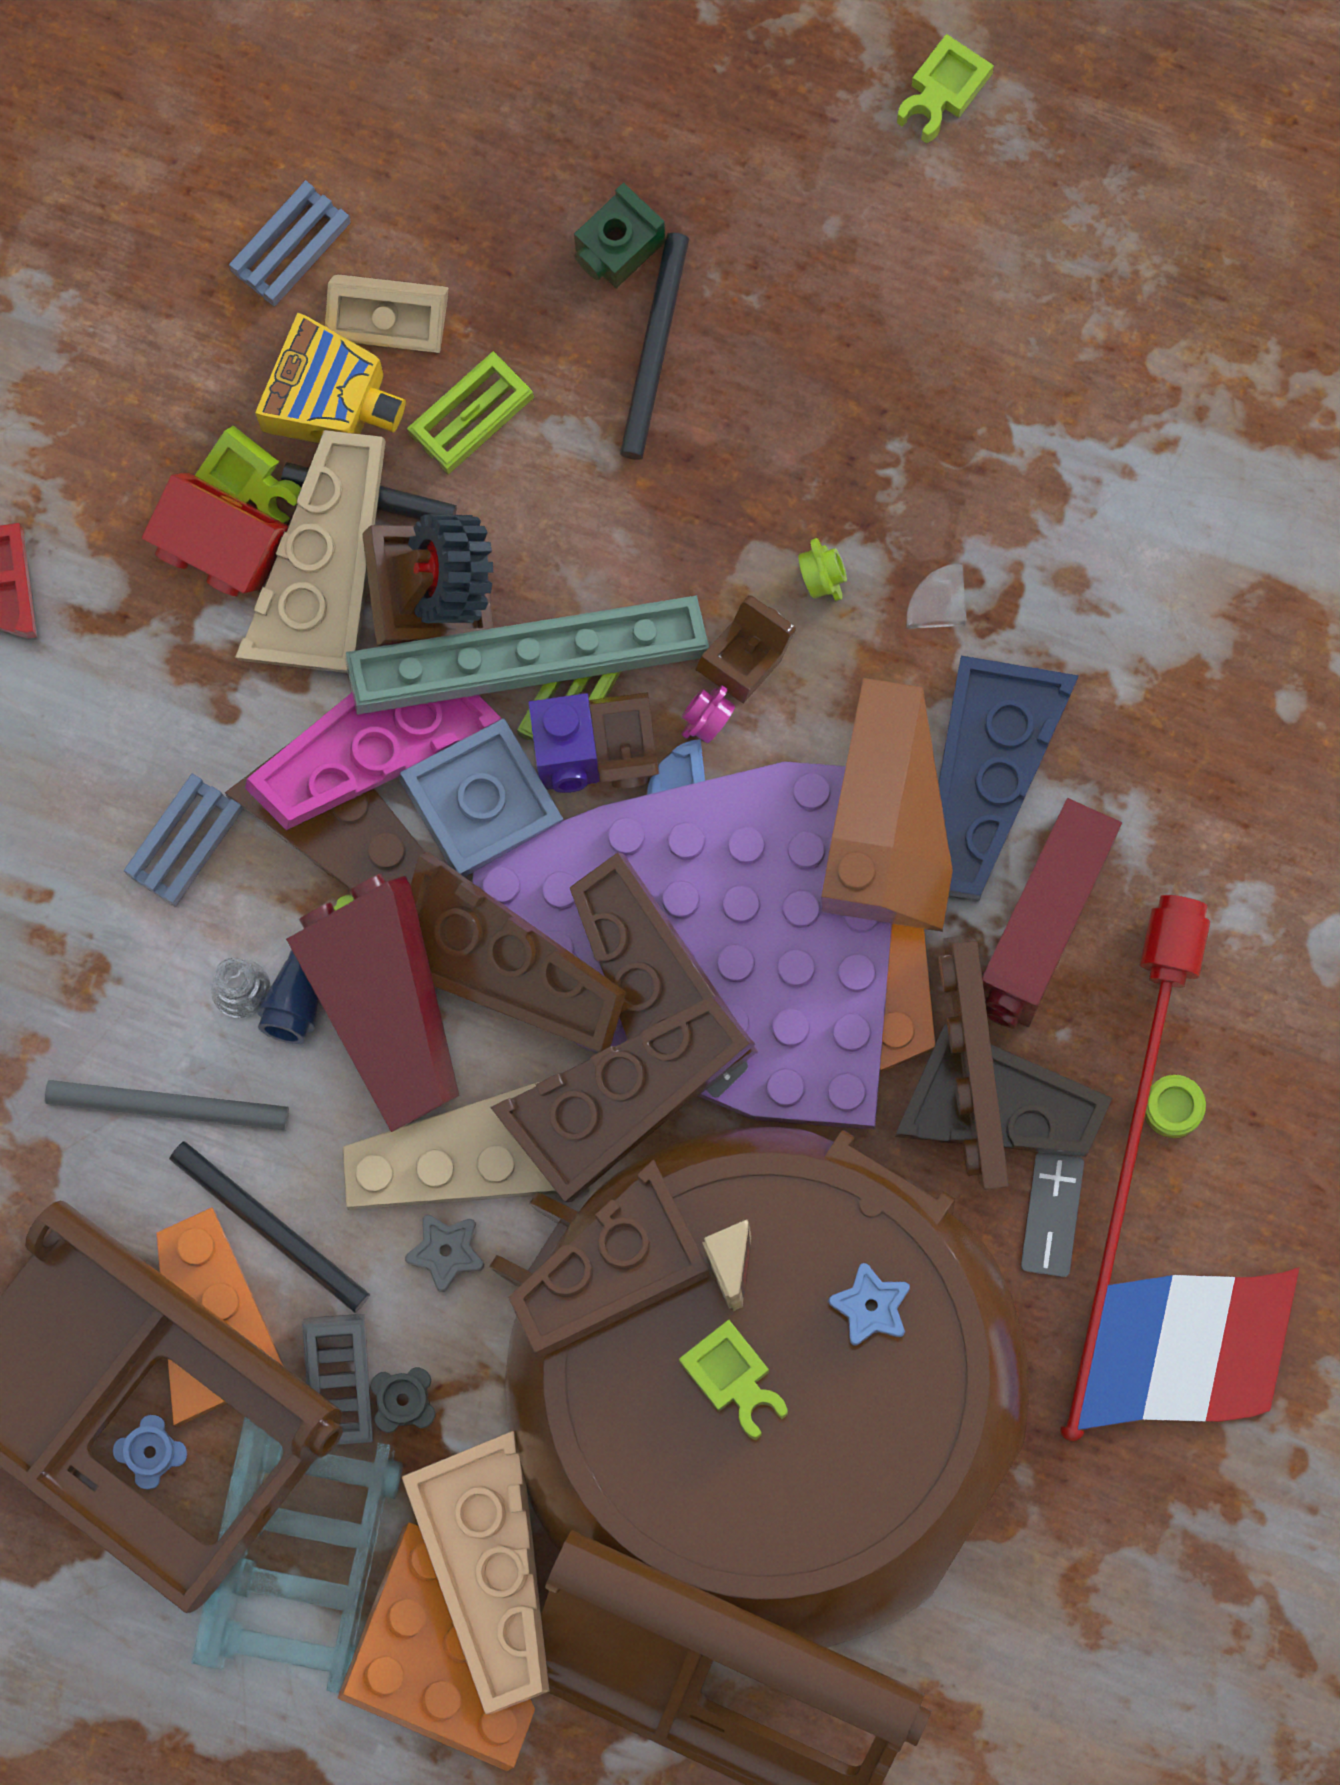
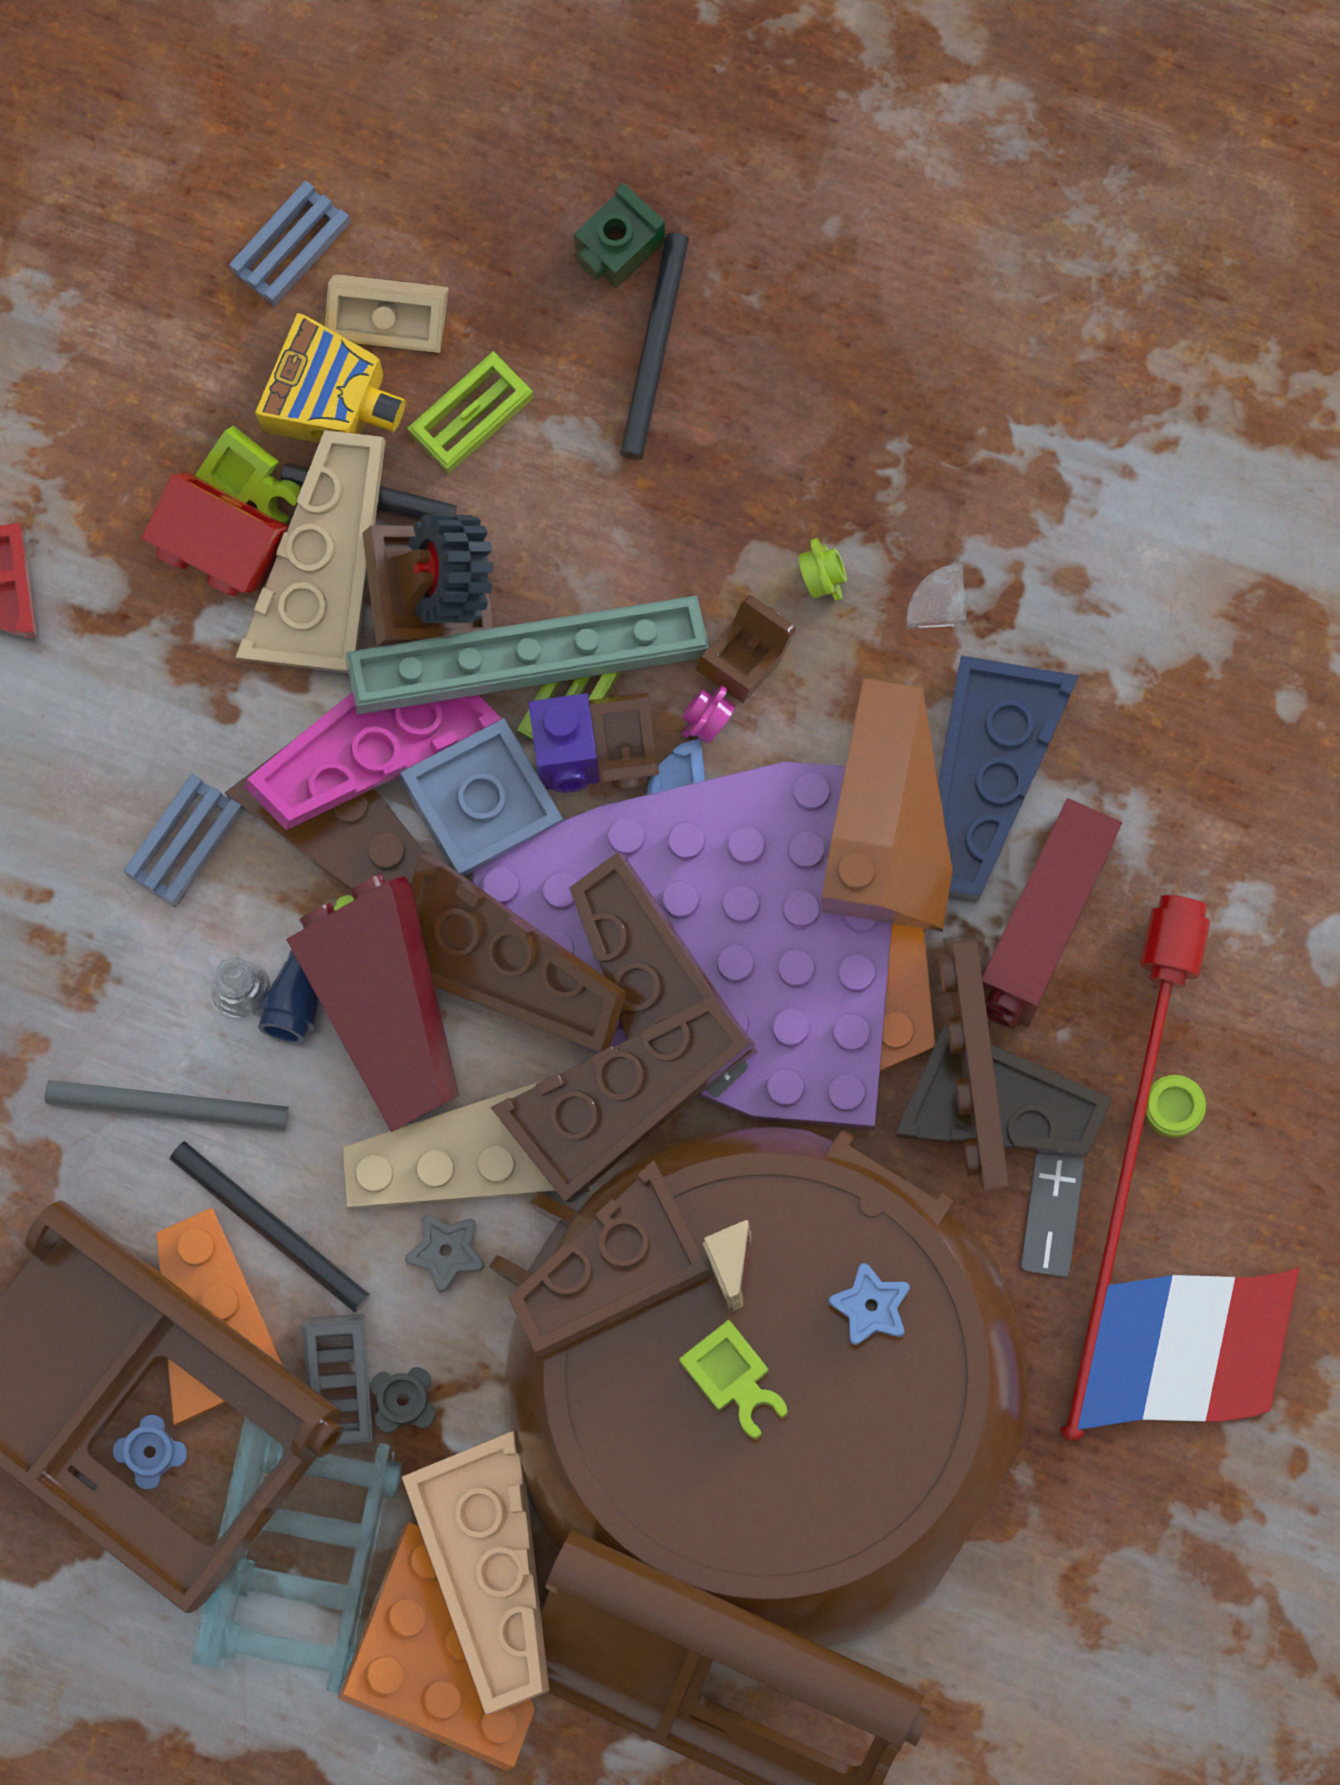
(946, 81): lime plate -> none

